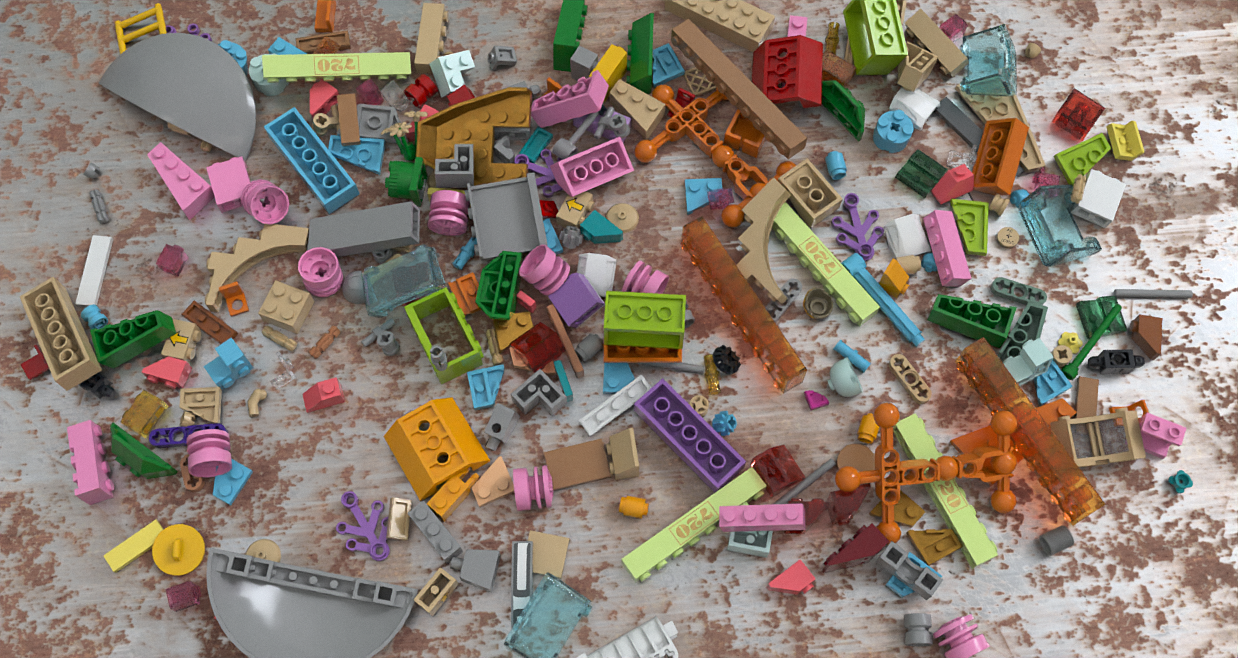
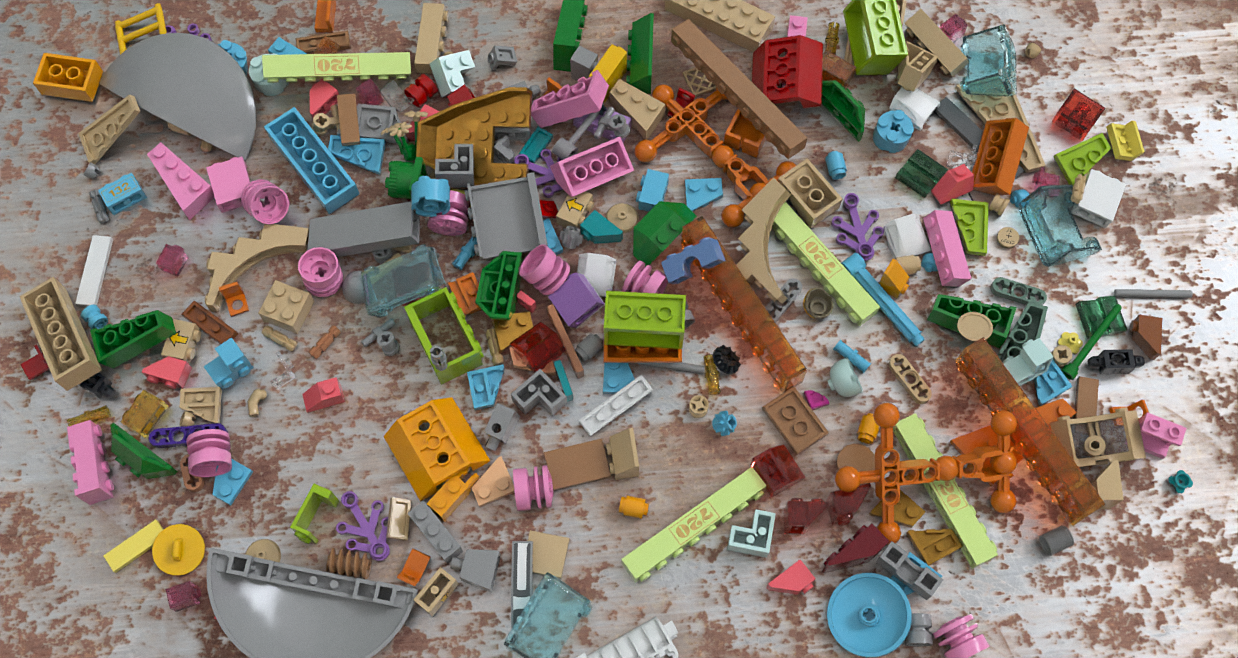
(68, 77): none -> light orange brick
(94, 415): none -> clear yellow pin
(107, 128): none -> tan wing
(122, 193): none -> medium azure brick
(308, 509): none -> lime panel
(349, 564): none -> medium nougat piece
(414, 567): none -> orange bracket
(430, 196): none -> medium azure brick
(653, 189): none -> medium azure brick
(659, 229): none -> green wedge
(665, 65): medium azure wing -> none
(678, 265): none -> medium blue arch
(689, 435): medium lavender brick -> none
(720, 198): clear pink brick -> none
(762, 517): bright pink brick -> none
(795, 420): none -> medium nougat tile
(806, 482): light grey bar -> none
(869, 615): none -> medium azure dish
(975, 326): none -> tan piece
(1094, 452): none -> tan brick
(1109, 485): none -> tan slope

